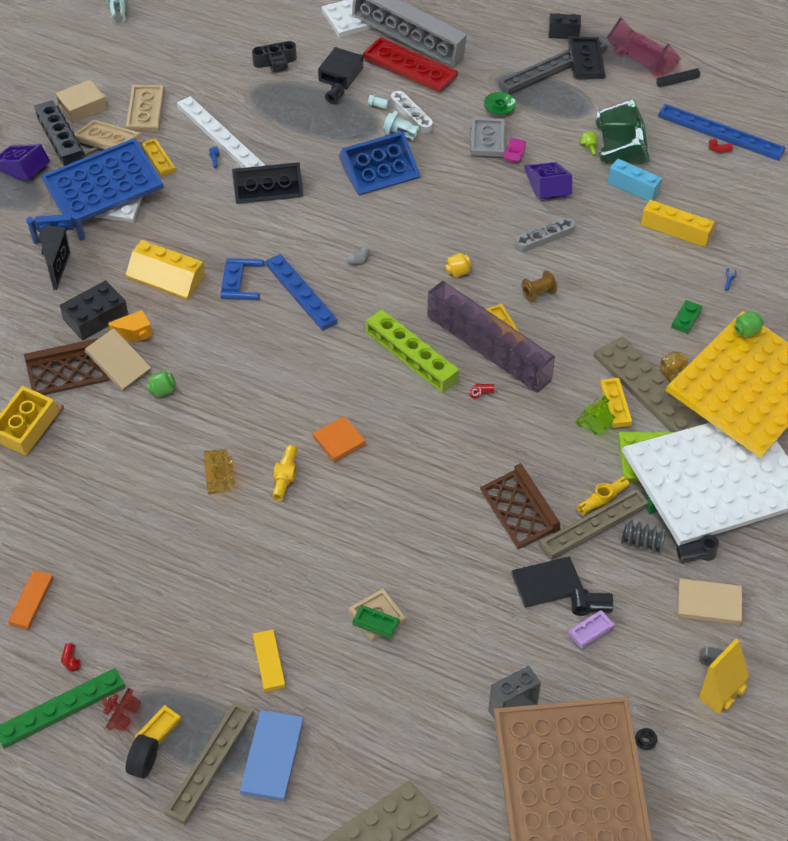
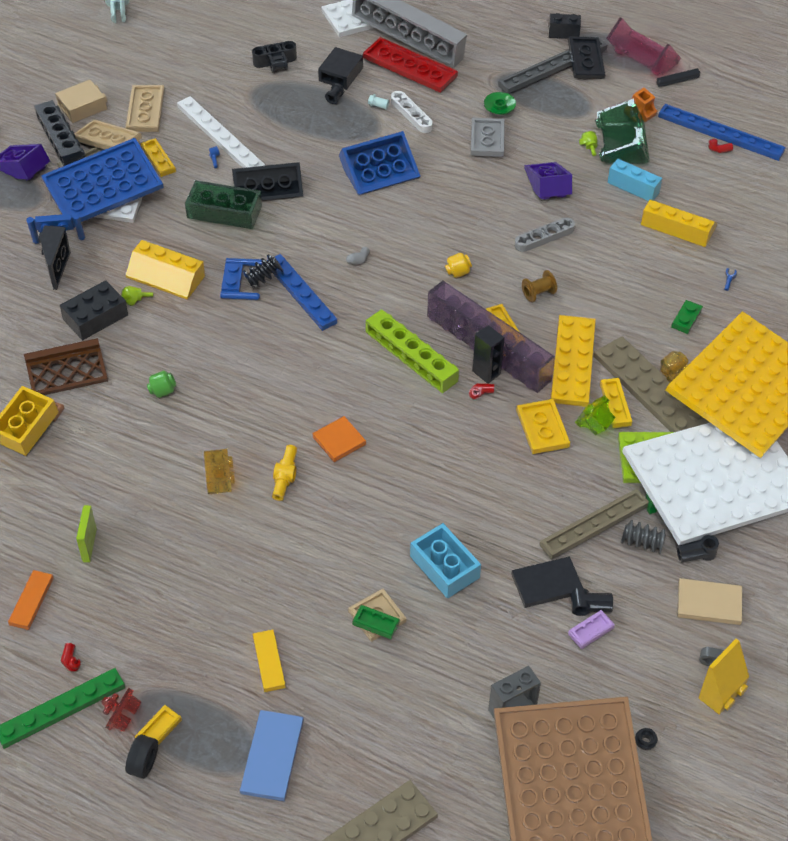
(86, 533): none -> lime tile
(117, 359): tan tile -> none
(133, 294): none -> lime piece
(133, 327): light orange slope -> none
(209, 763): dark tan plate -> none
(223, 204): none -> clear green brick
(262, 271): none -> black piece
(396, 124): light aqua piece -> none
(445, 560): none -> medium azure brick
(488, 354): none -> black brick
(515, 150): dark pink bracket -> none
(536, 500): reddish brown fence -> none
(543, 426): none -> yellow plate
(573, 361): none -> yellow plate
(603, 495): yellow pin -> none
(645, 103): none -> orange brick
(748, 324): bright green head -> none

